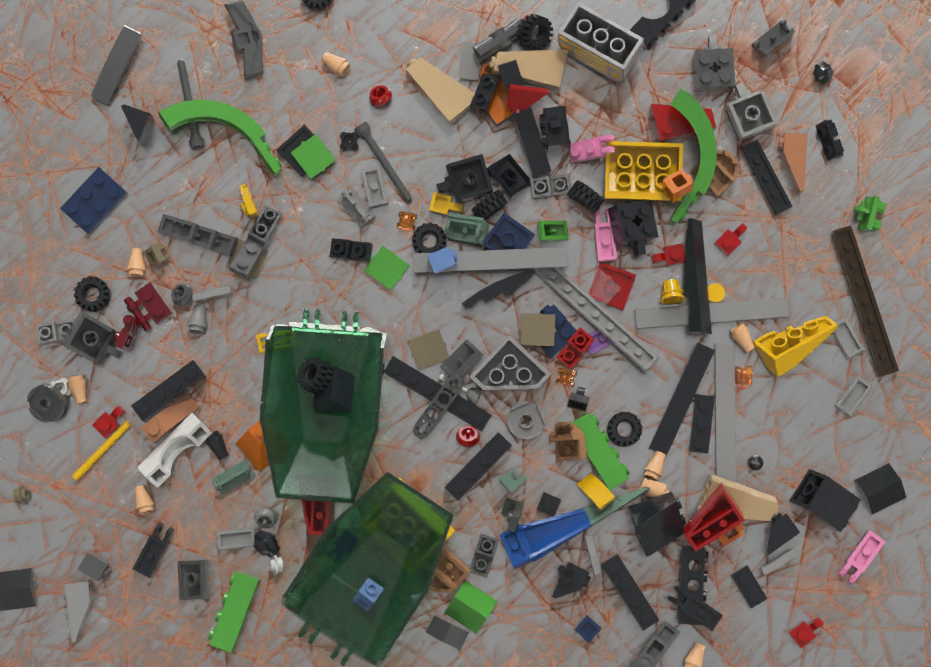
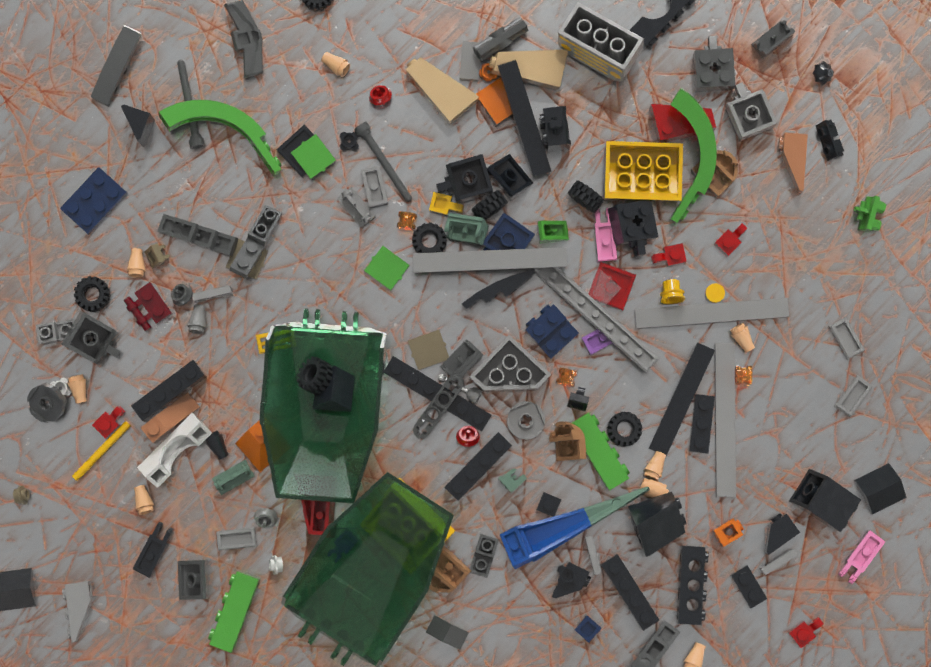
(94, 567): dark grey brick -> none
(124, 338): dark red plate -> none
(248, 205): yellow wing -> none
(266, 543): black rock -> none
(350, 250): black slope -> none
(368, 594): medium blue bracket -> none
(442, 259): medium blue brick -> none
(470, 607): bright green slope -> none
(484, 92): black hinge -> none
(513, 510): dark grey bracket -> none
(522, 97): red slope -> none
(537, 329): dark tan piece -> none
(543, 32): black tyre -> none
(550, 186): light grey slope -> none
(576, 348): red slope -> none
(591, 148): bright pink hinge -> none
(596, 491): yellow slope -> none
(671, 184): orange brick -> none
(696, 280): black slope -> none
(697, 609): black hinge -> none
(713, 519): red wedge -> none
(752, 503): tan slope -> none
(755, 467): black hinge -> none
(766, 177): black tile -> none
(788, 348): yellow wedge -> none
(865, 301): dark brown plate -> none

